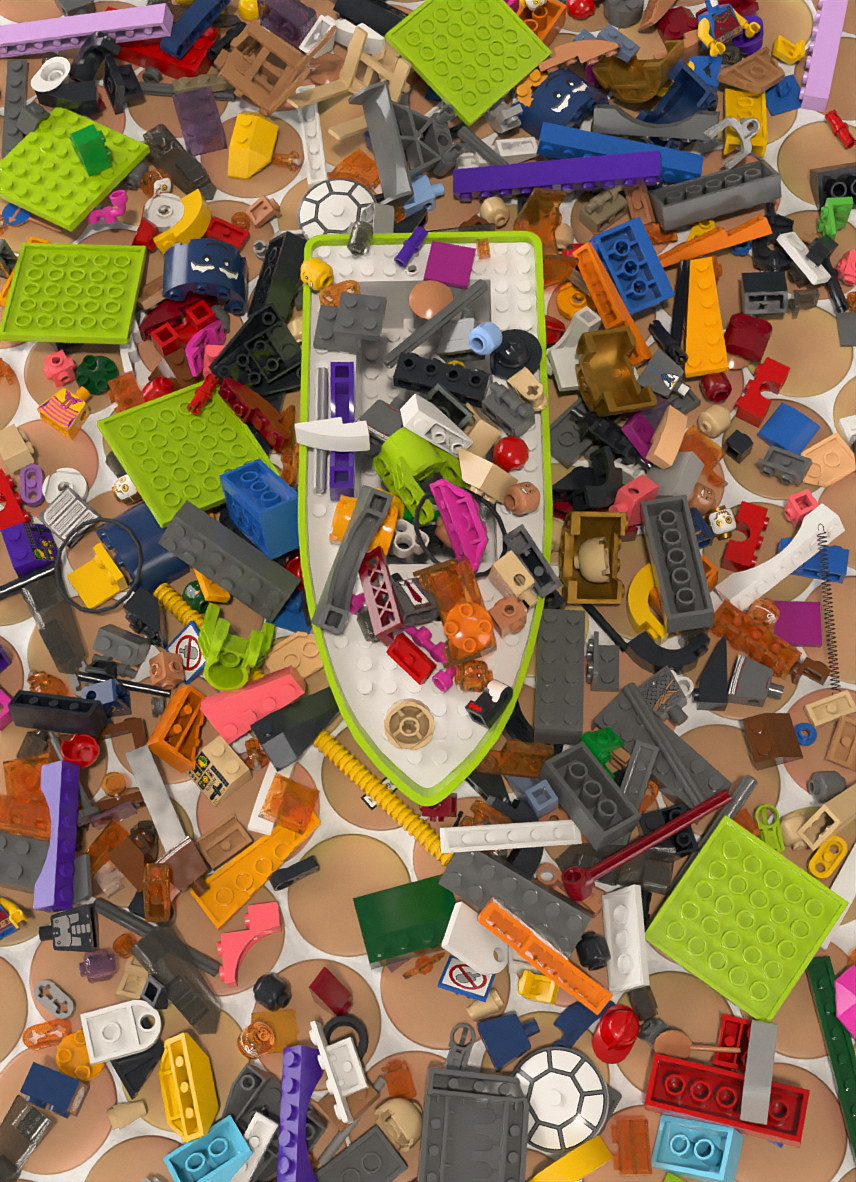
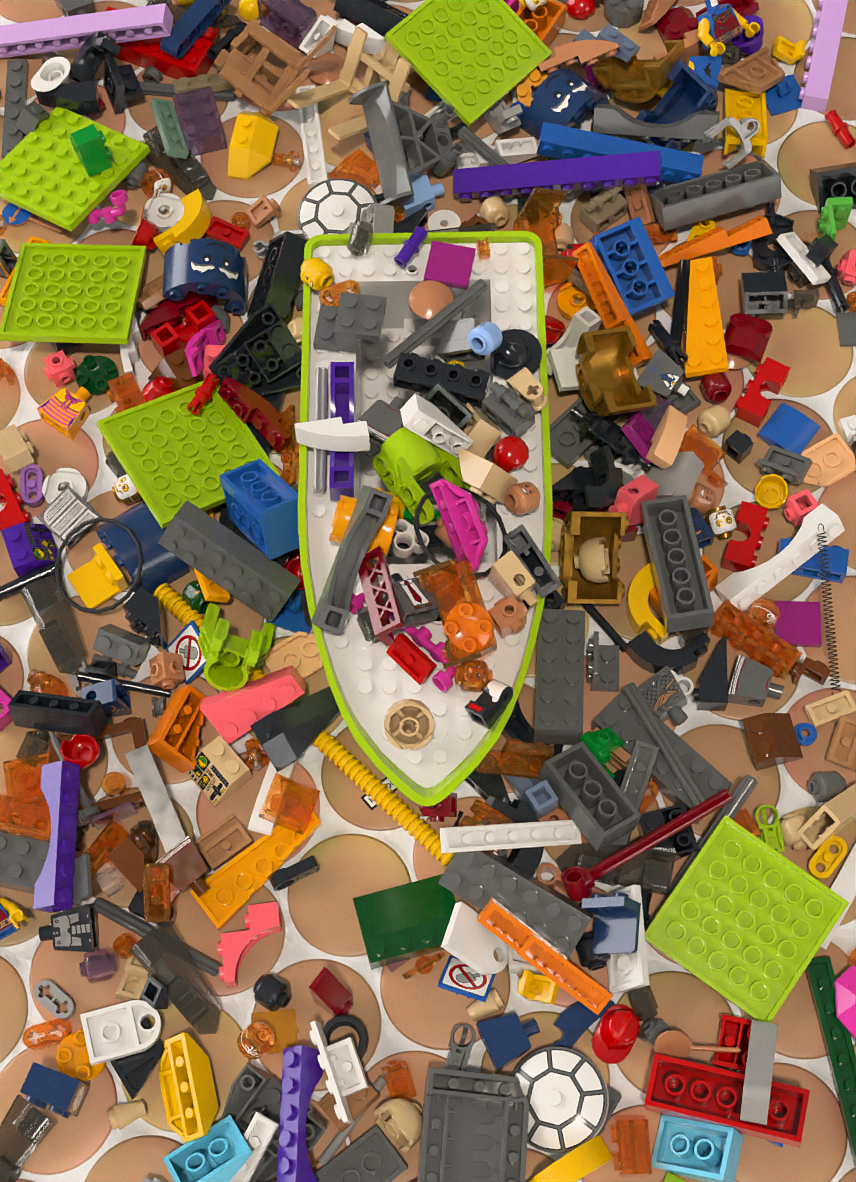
(169, 128): none -> sand green plate
(443, 217): none -> white piece
(615, 923): none -> bracket
(771, 491): none -> yellow hair

